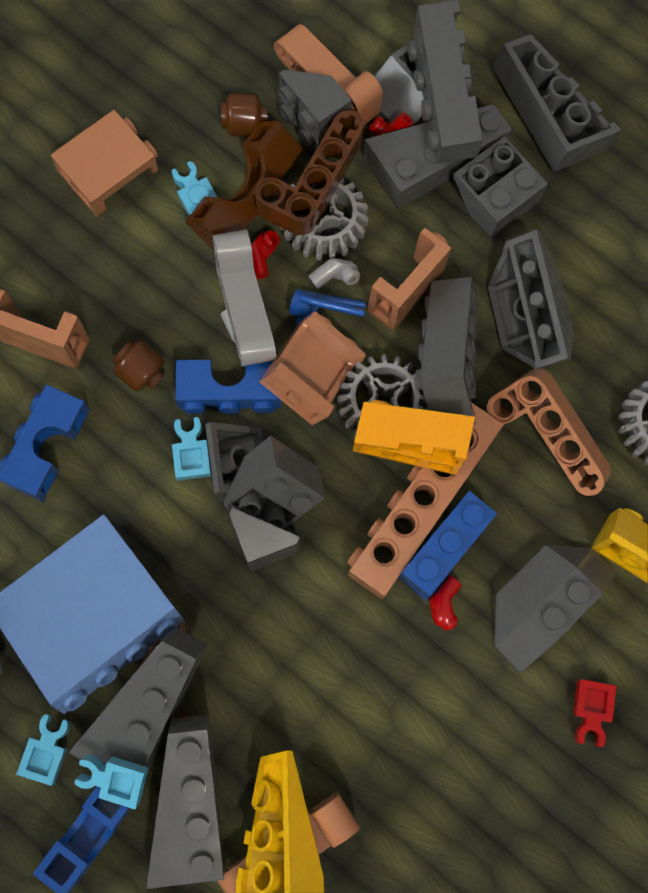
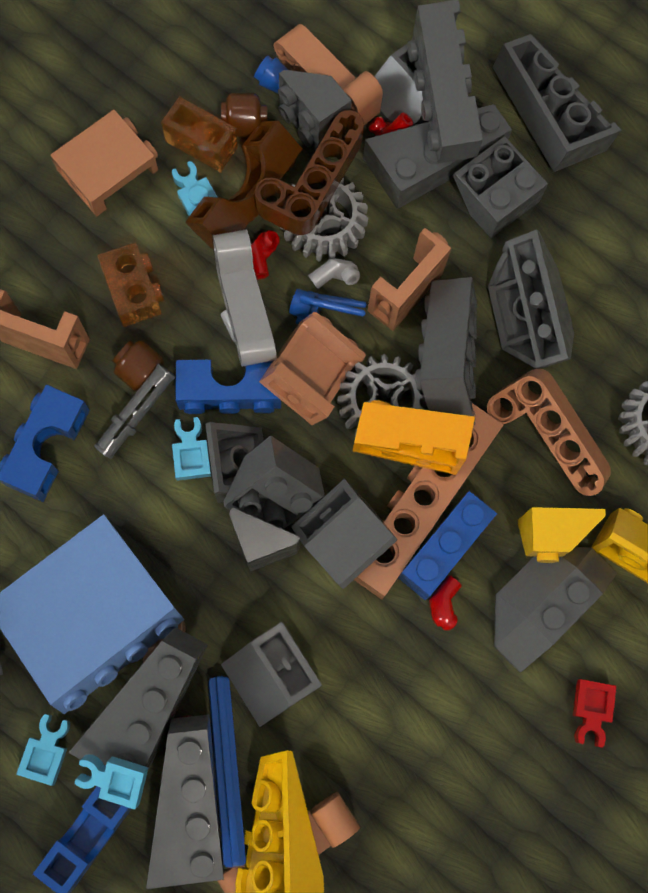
(109, 443): none -> dark grey pin
(127, 285): none -> clear orange brick
(200, 134): none -> clear orange brick
(226, 773): none -> blue axle
(268, 73): none -> blue cone
(271, 674): none -> dark grey slope
(344, 533): none -> dark grey slope
(556, 531): none -> yellow slope

